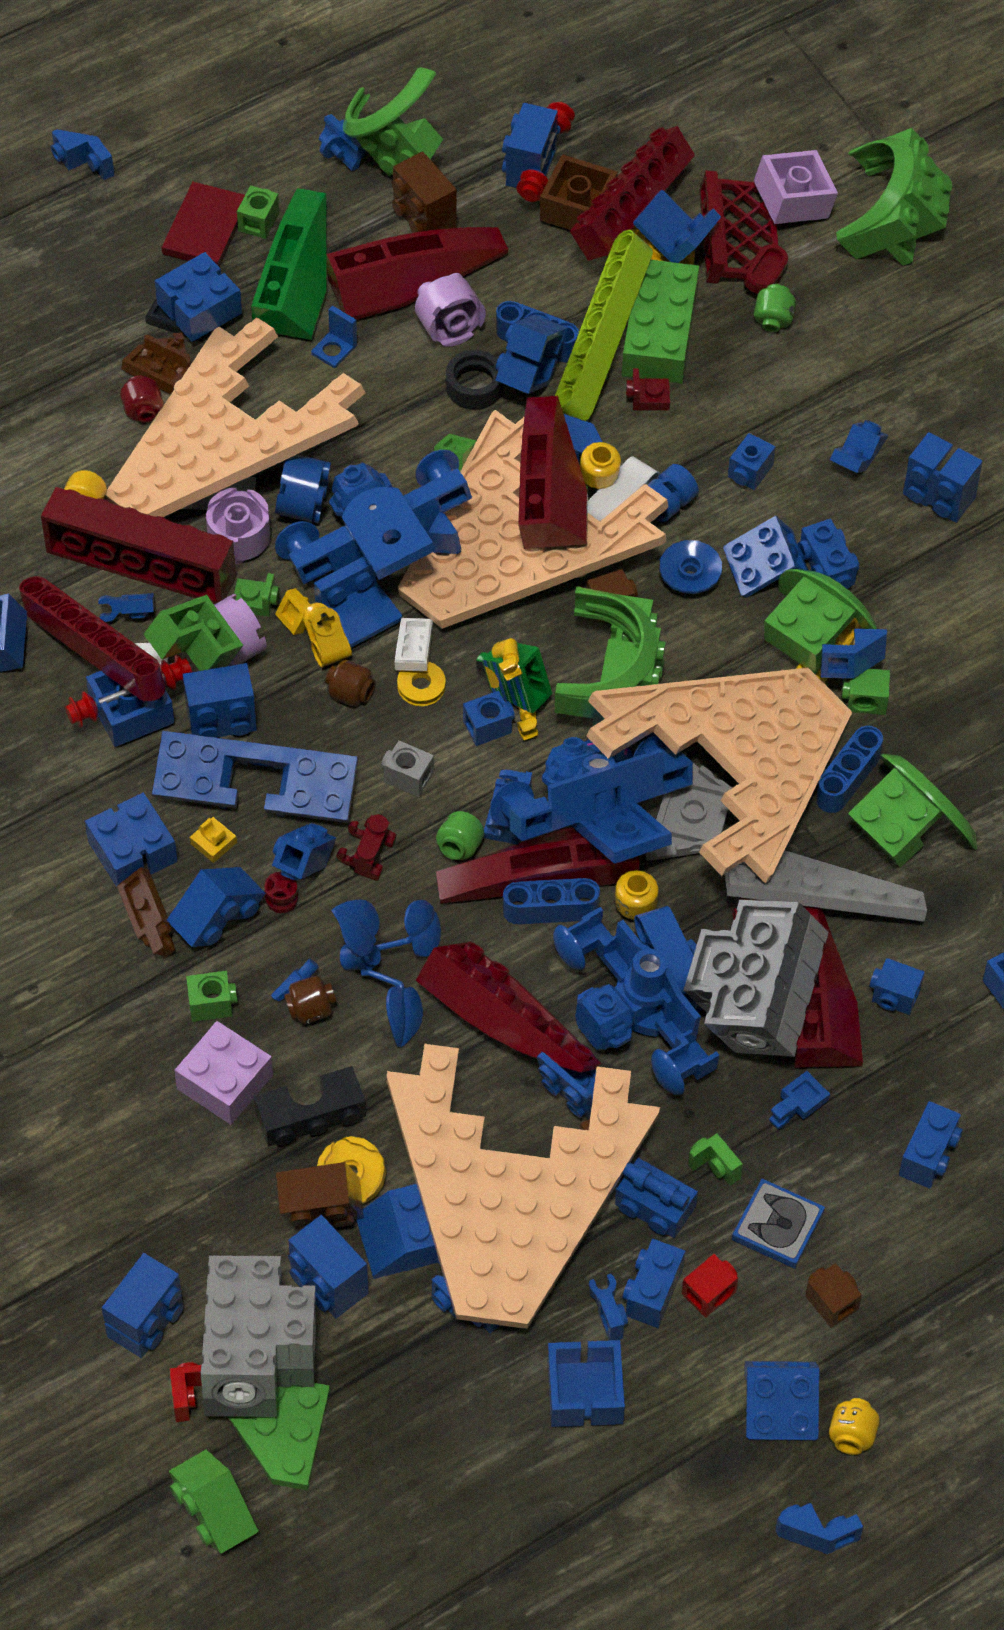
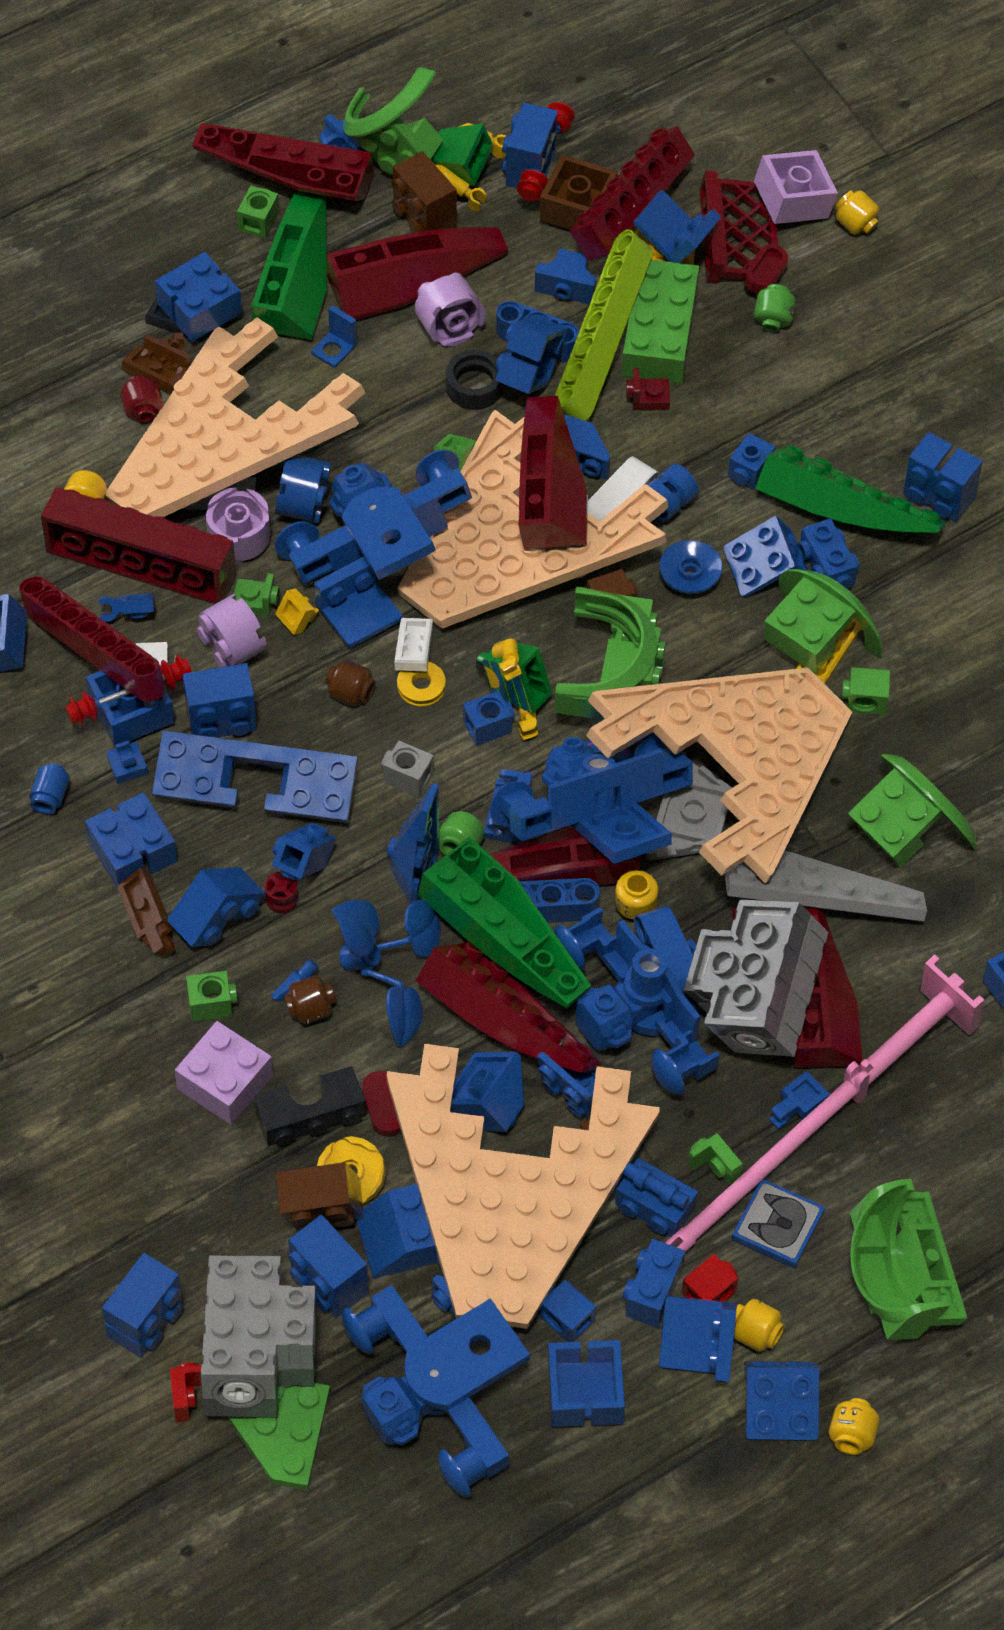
(49, 788): none -> blue brick
(78, 149): blue slope -> none
(126, 762): none -> blue tile
(198, 631): bright green brick -> none
(203, 223): dark red tile -> none
(213, 839): yellow tile -> none
(214, 1498): bright green brick -> none
(290, 161): none -> dark red wedge
(328, 639): yellow piece -> none
(370, 842): dark red piece -> none
(380, 1104): none -> dark red tile
(416, 844): none -> blue wedge
(438, 1380): none -> blue piece
(444, 535): blue slope -> none
(464, 156): none -> green torso
(491, 1089): none -> blue slope
(501, 921): none -> green wedge
(566, 277): none -> blue brick
(568, 1311): none -> blue brick
(600, 465): yellow head -> none
(611, 1314): blue plate -> none
(698, 1335): none -> blue bracket
(758, 1325): none -> yellow head
(804, 1528): blue slope -> none
(833, 1294): reddish brown brick -> none
(838, 496): none -> green wedge
(846, 781): blue beam -> none
(854, 659): blue slope -> none
(857, 212): none -> yellow head
(860, 446): blue slope -> none
(896, 986): blue brick -> none
(908, 1274): none -> bright green piece
(910, 205): bright green piece -> none
(930, 1144): blue brick -> none
(946, 999): none -> bright pink piece

